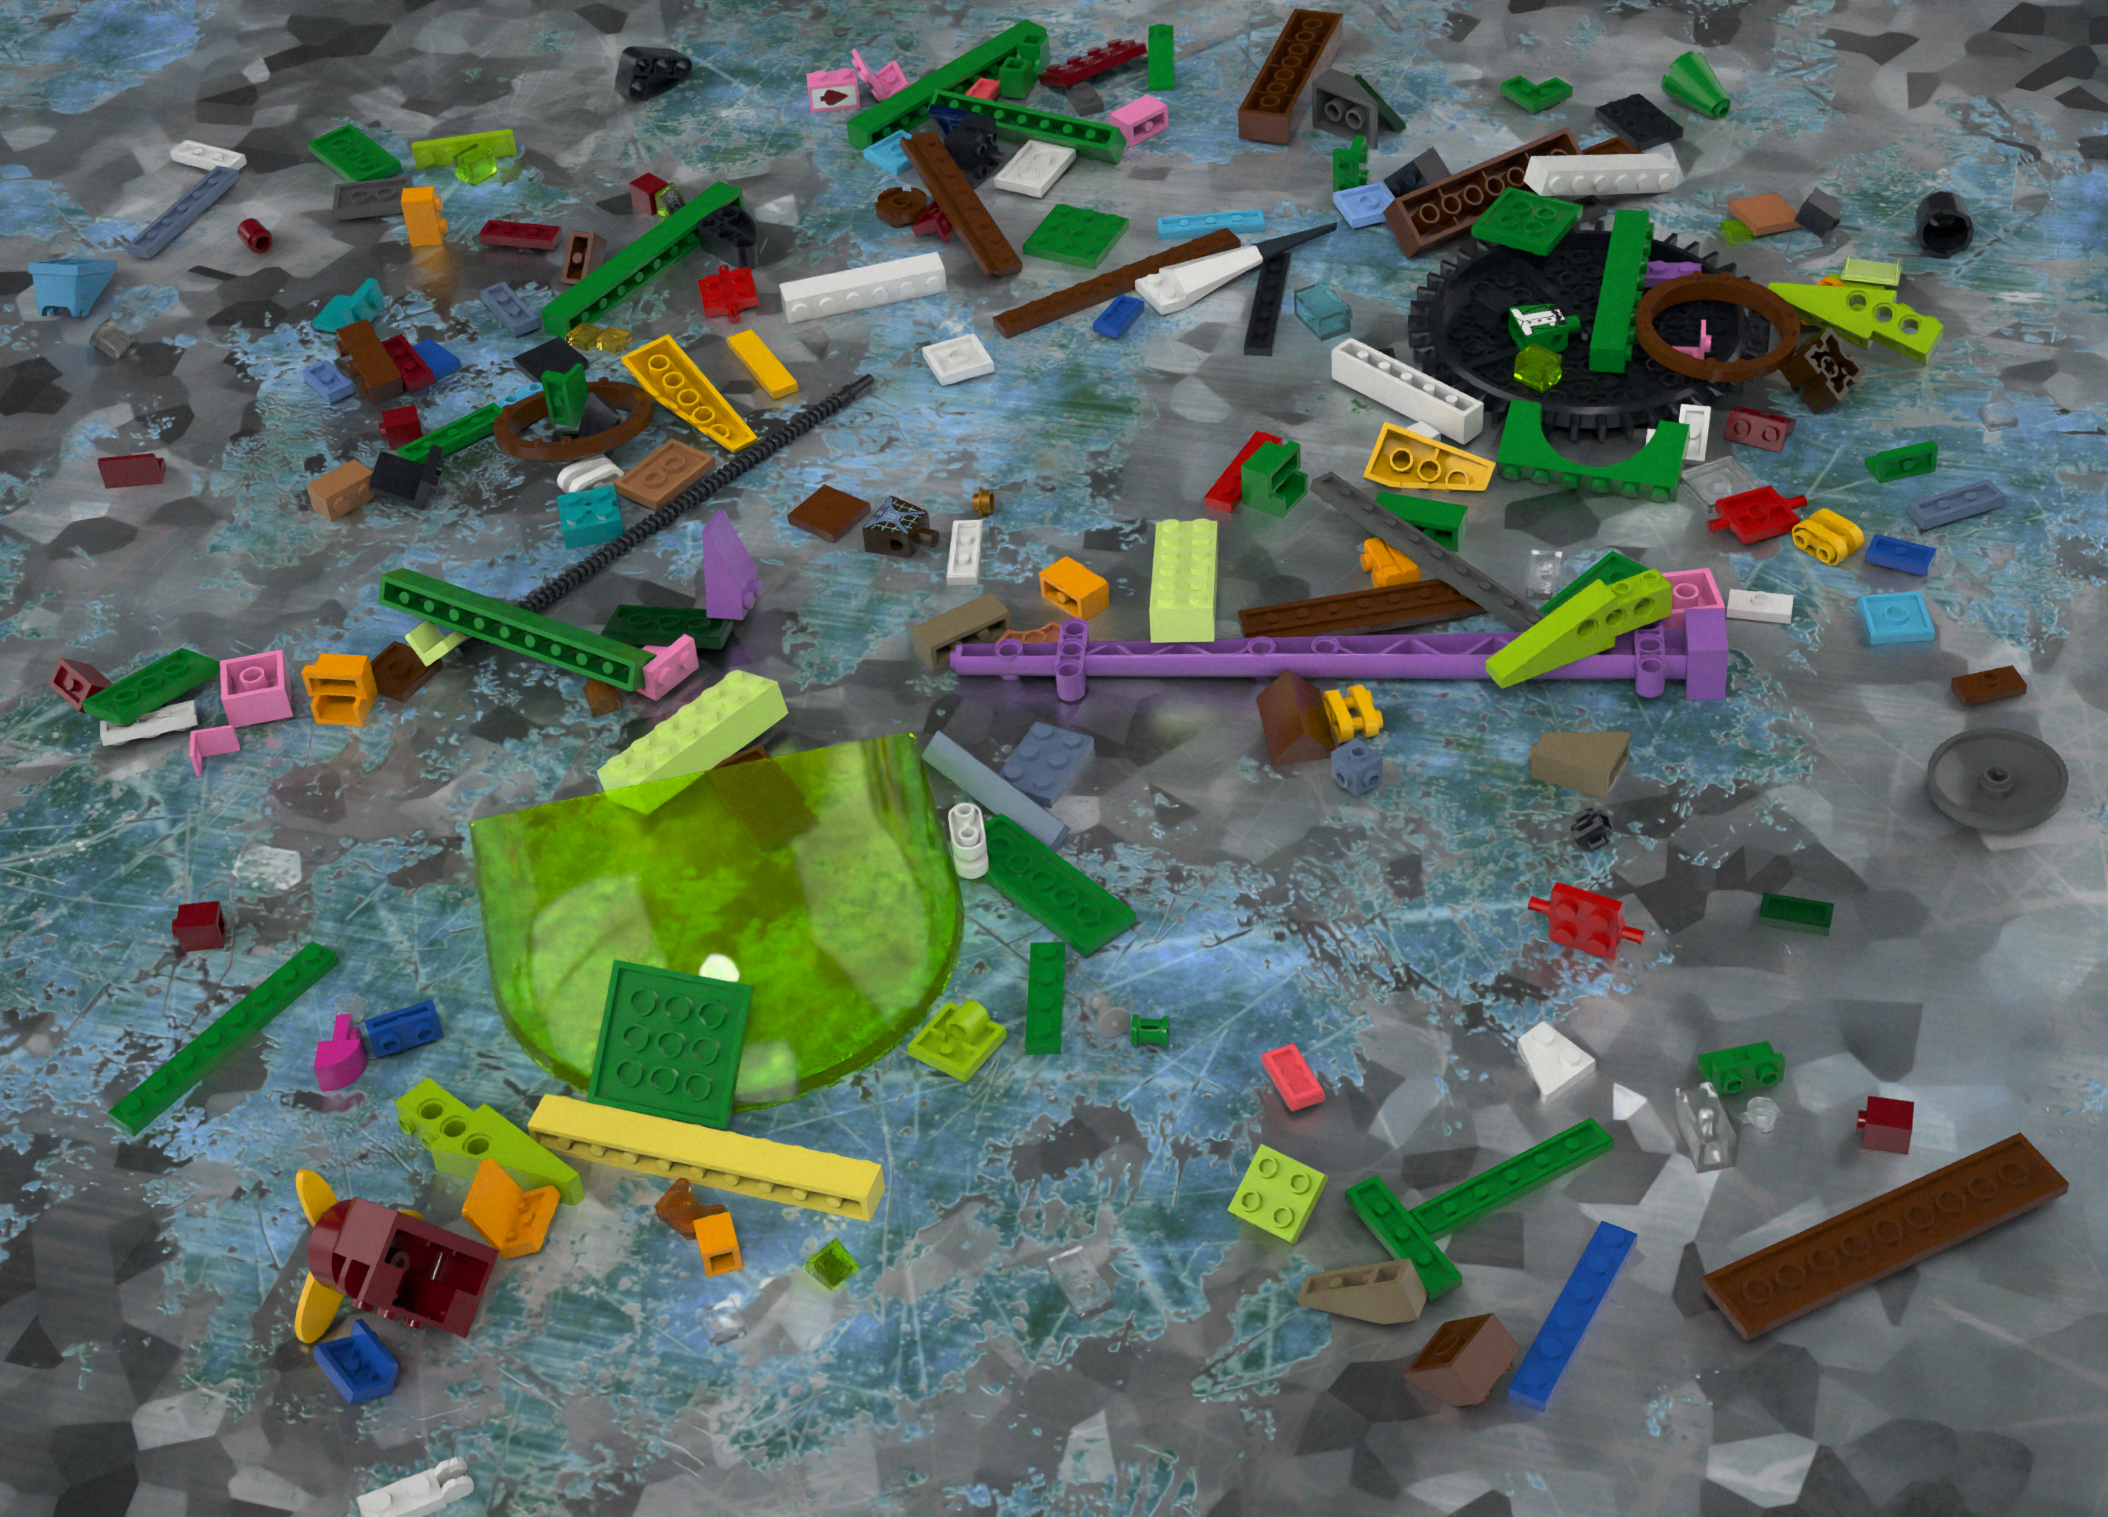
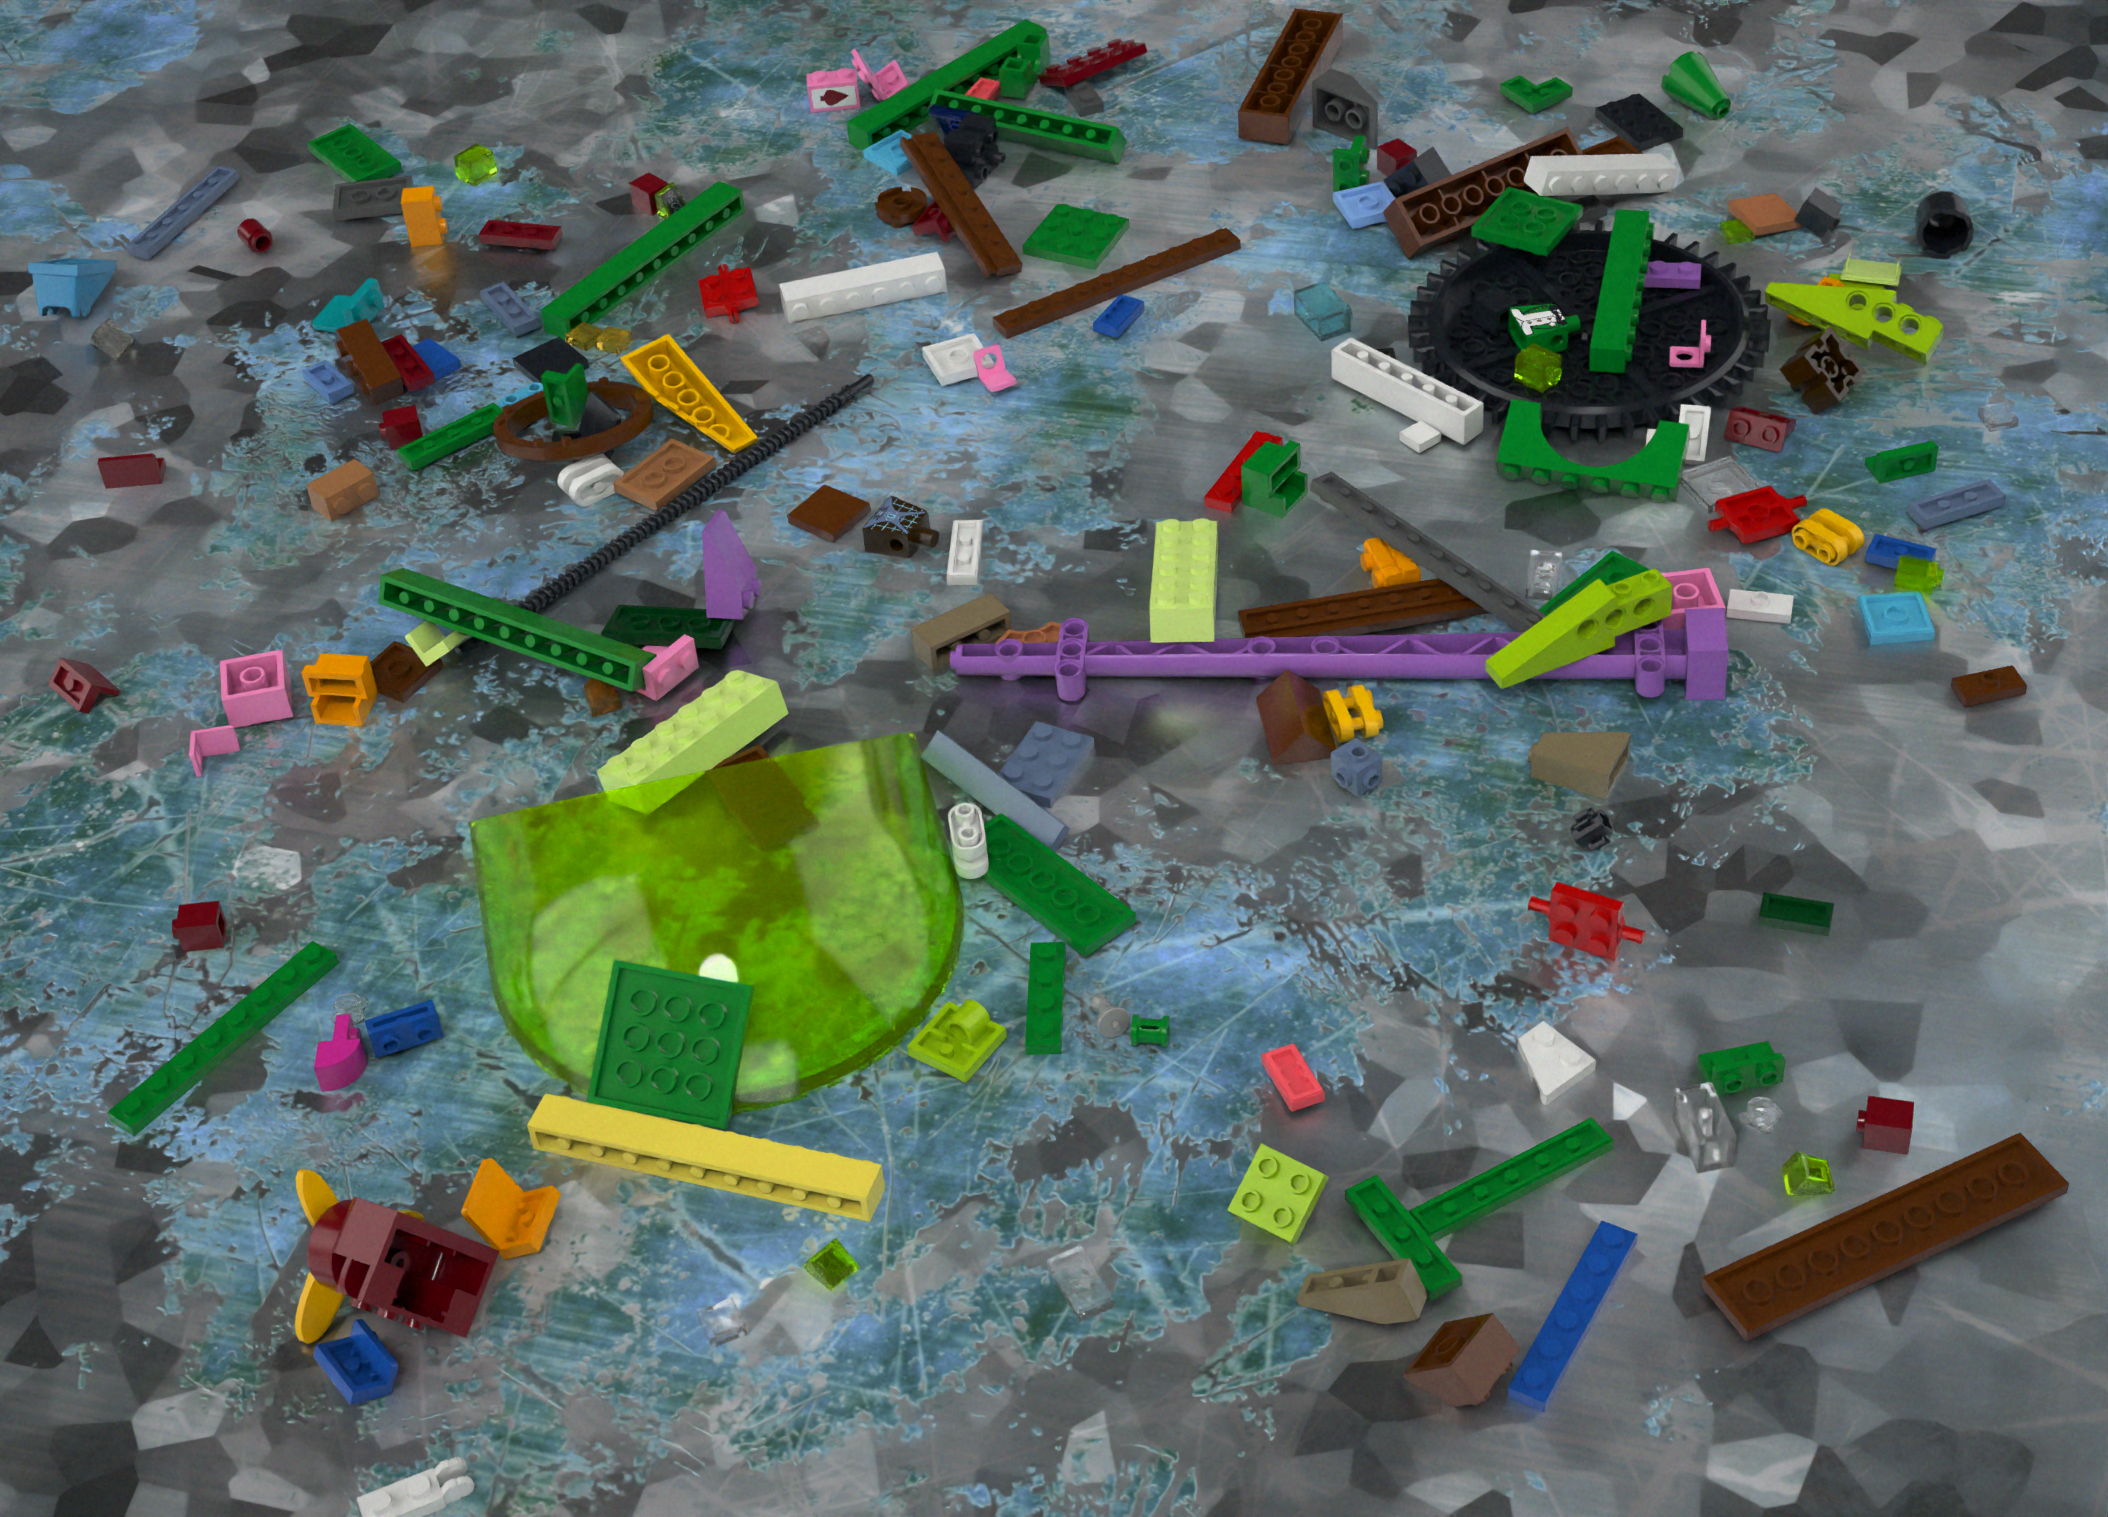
(151, 687): green plate -> none
(152, 724): white plate -> none
(207, 156): white plate -> none
(405, 478): black bracket -> none
(441, 151): lime plate -> none
(465, 1137): lime brick -> none
(583, 256): reddish brown slope -> none
(589, 517): teal piece -> none
(650, 71): black beam -> none
(680, 1208): clear orange piece -> none
(718, 1244): light orange brick -> none
(730, 237): black beam -> none
(762, 364): yellow tile -> none
(984, 501): pearl gold plate -> none
(996, 377): none -> bright pink bracket
(1035, 168): white plate -> none
(1074, 588): light orange brick -> none
(1140, 119): bright pink brick -> none
(1161, 57): green slope -> none
(1189, 281): white plate -> none
(1203, 224): medium azure tile -> none
(1267, 306): black tile -> none
(1383, 107): dark green tile -> none
(1393, 156): none -> dark red brick
(1419, 462): yellow wedge -> none
(1439, 520): green brick -> none
(1721, 288): reddish brown piece -> none
(1807, 1175): none -> clear neon green slope
(1919, 573): none -> clear neon green brick
(1997, 779): dark grey dish -> none

